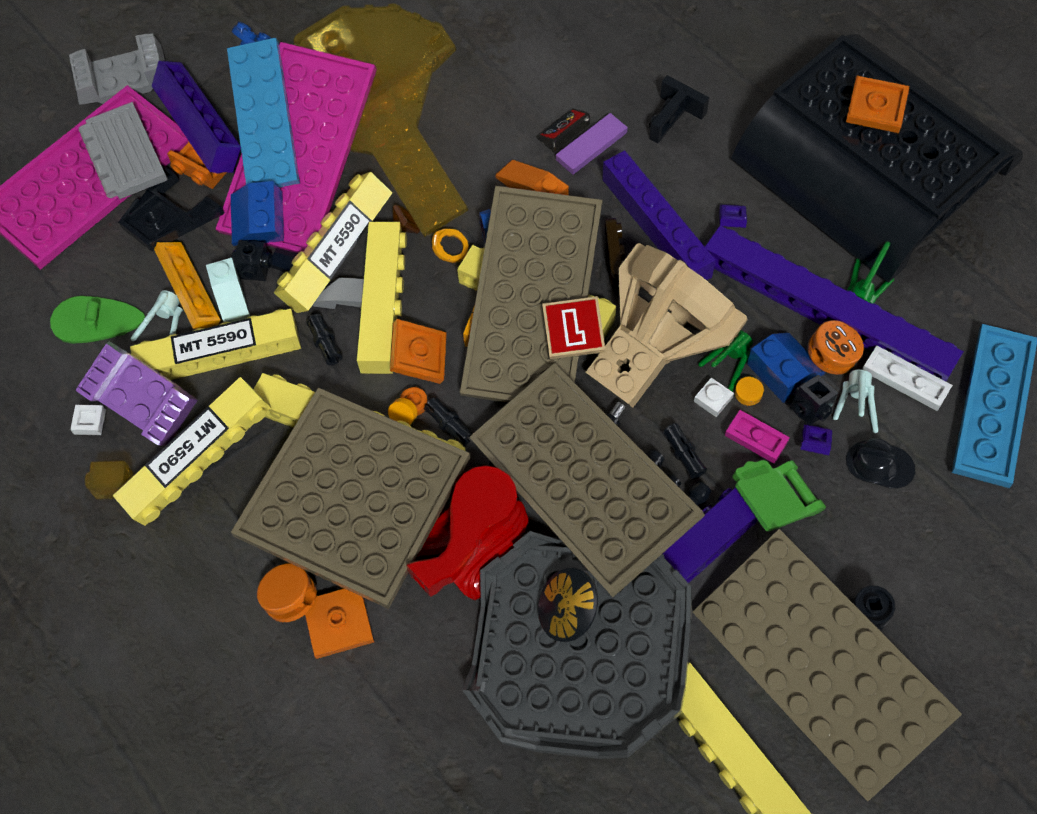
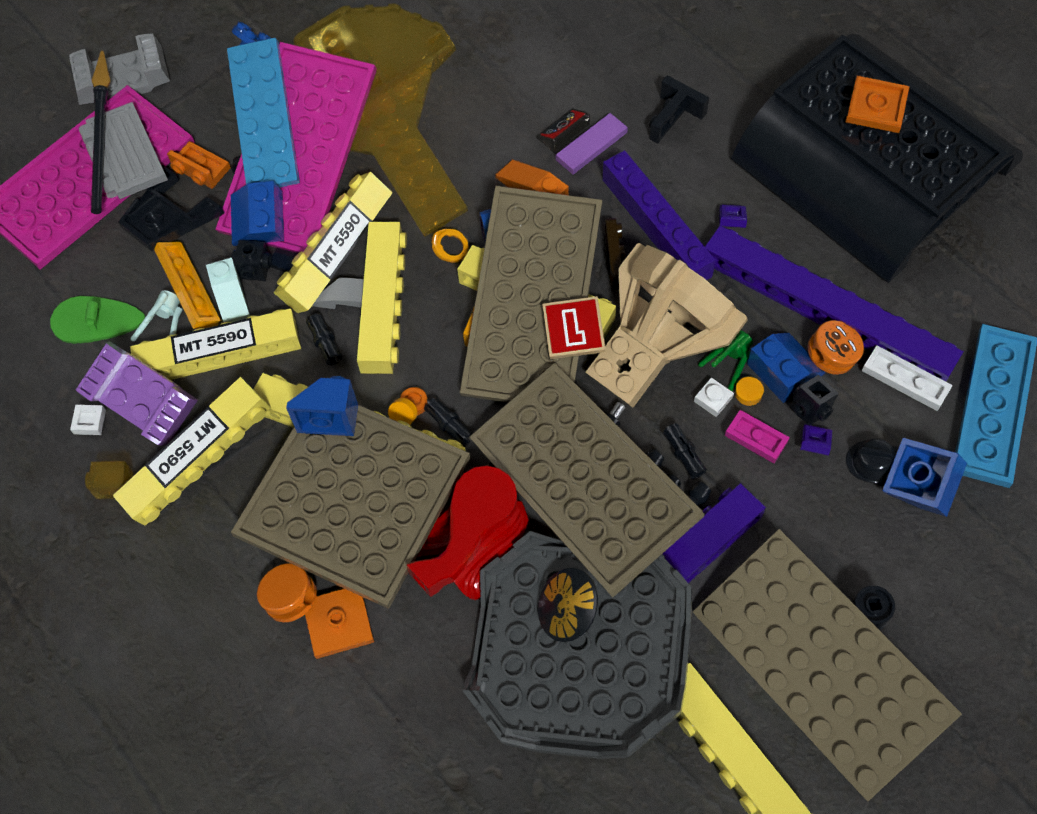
(101, 82): none -> black piece
(196, 117): dark purple brick -> none
(325, 408): none -> blue slope
(407, 222): reddish brown slope -> none
(418, 351): orange plate -> none
(772, 496): bright green piece -> none
(859, 387): light aqua plant -> none
(865, 288): green plant -> none
(925, 476): none -> blue slope

